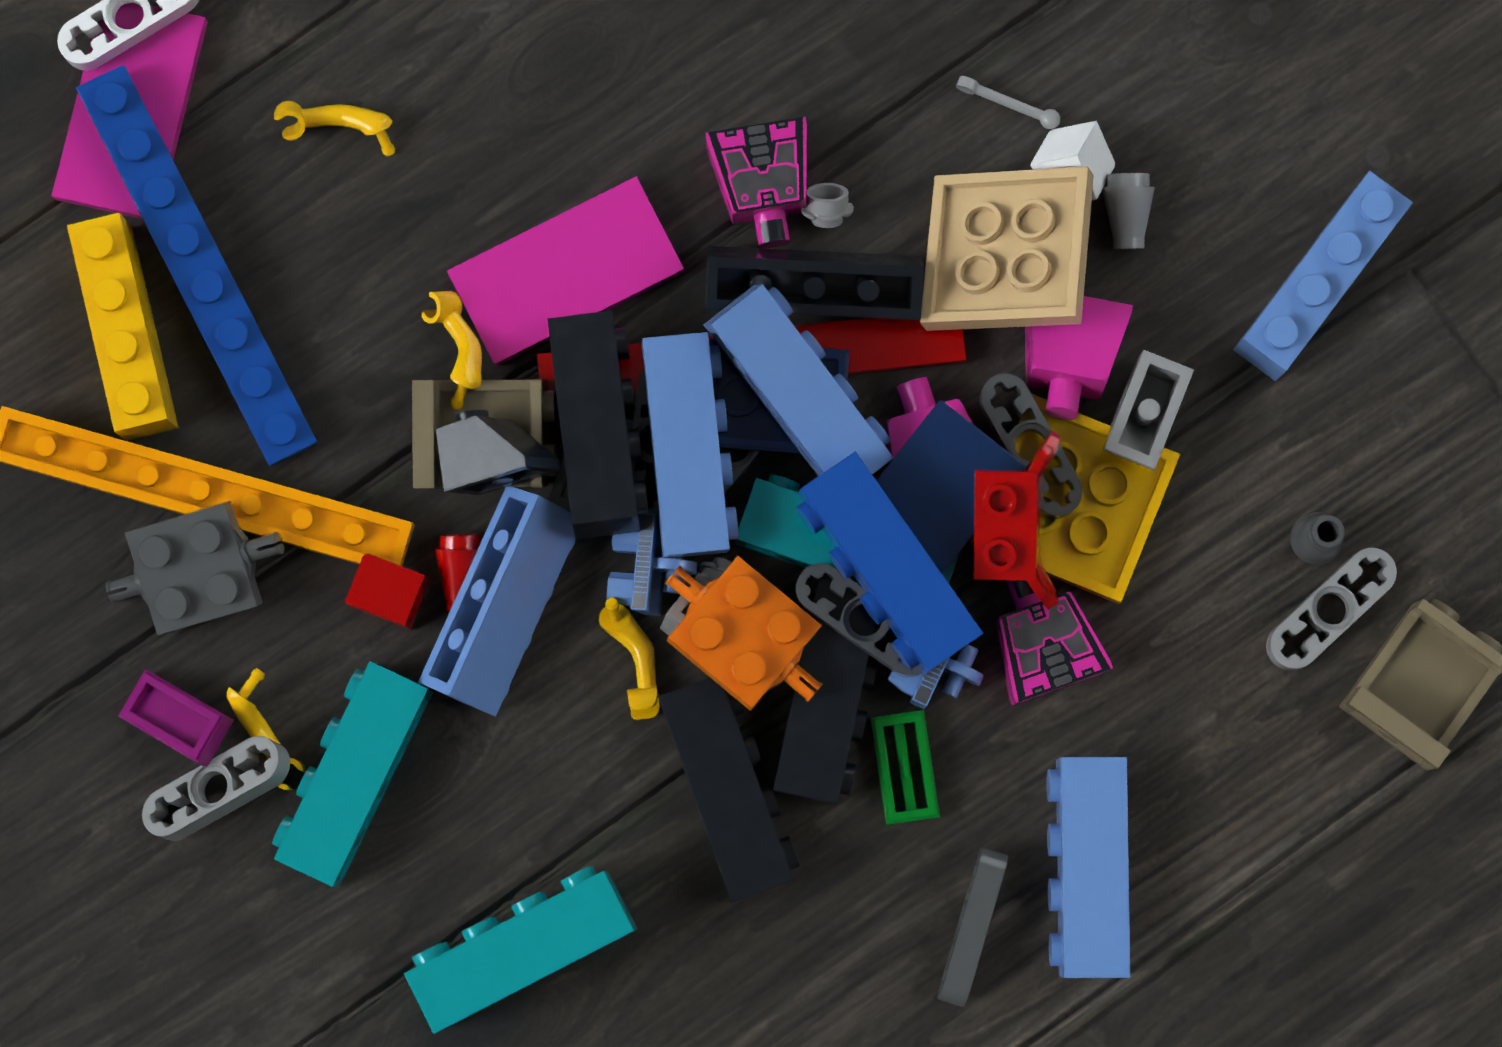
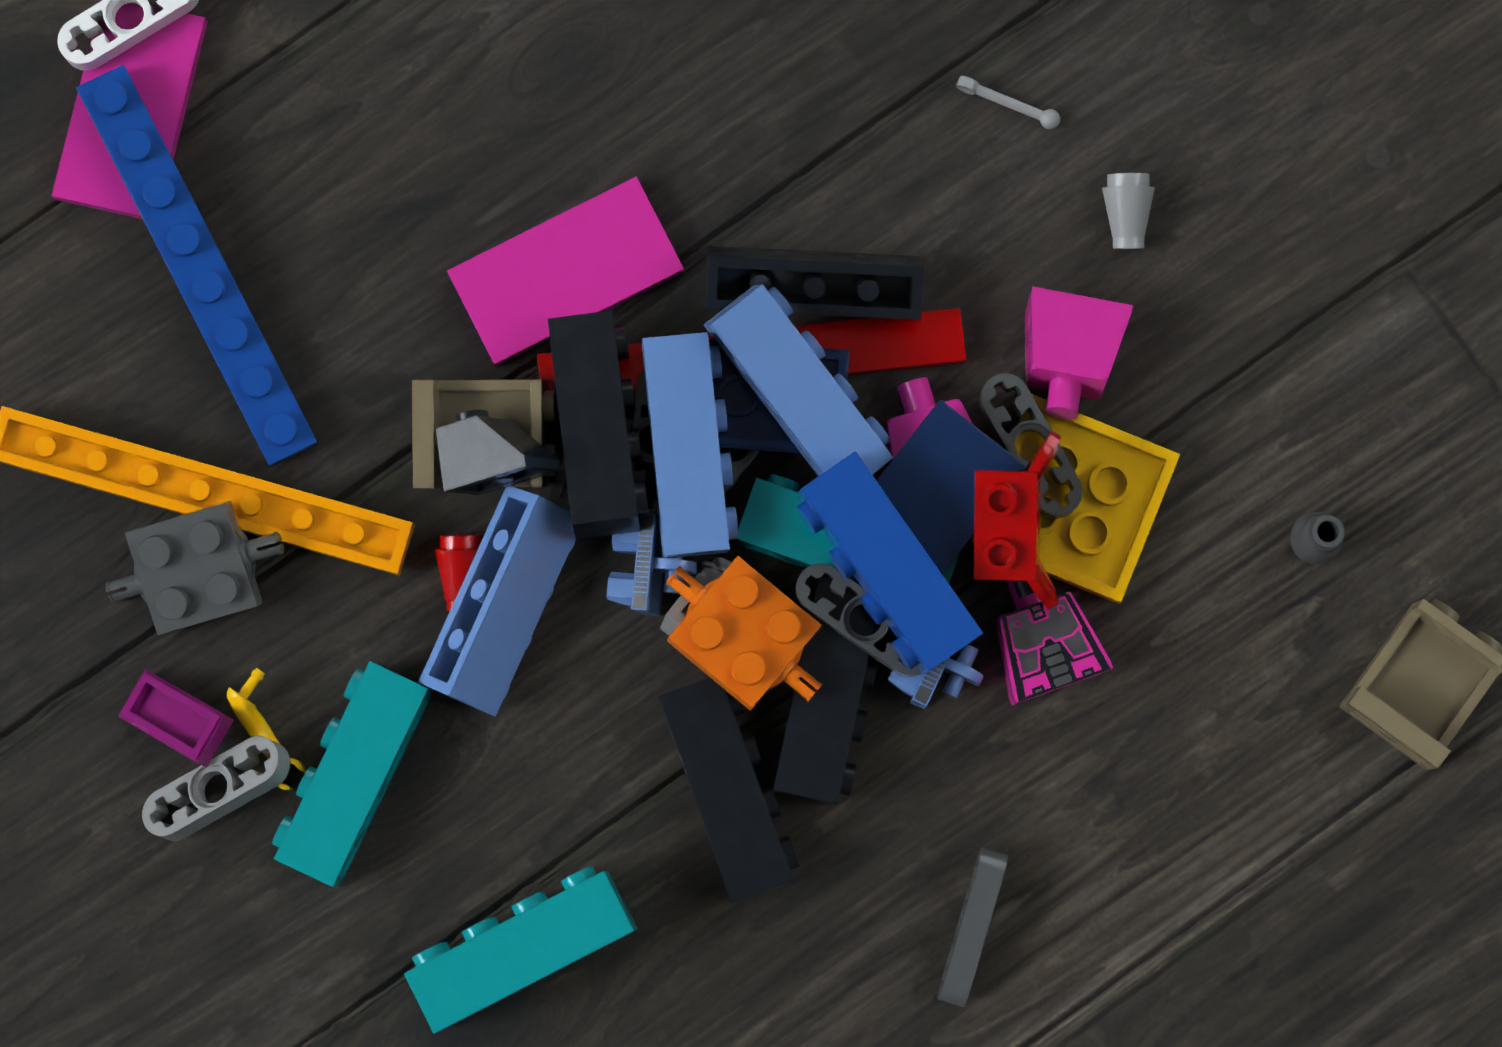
(122, 327): yellow brick -> none
(359, 118): yellow piece -> none
(387, 591): red panel -> none
(469, 359): yellow piece -> none
(623, 627): yellow piece -> none
(762, 174): torso -> none
(827, 205): light grey plate -> none
(911, 812): green tile -> none
(1007, 249): tan plate -> none
(1077, 147): white panel -> none
(1091, 867): medium blue brick -> none
(1147, 409): light grey slope -> none
(1322, 276): medium blue brick -> none
(1350, 572): light grey beam -> none

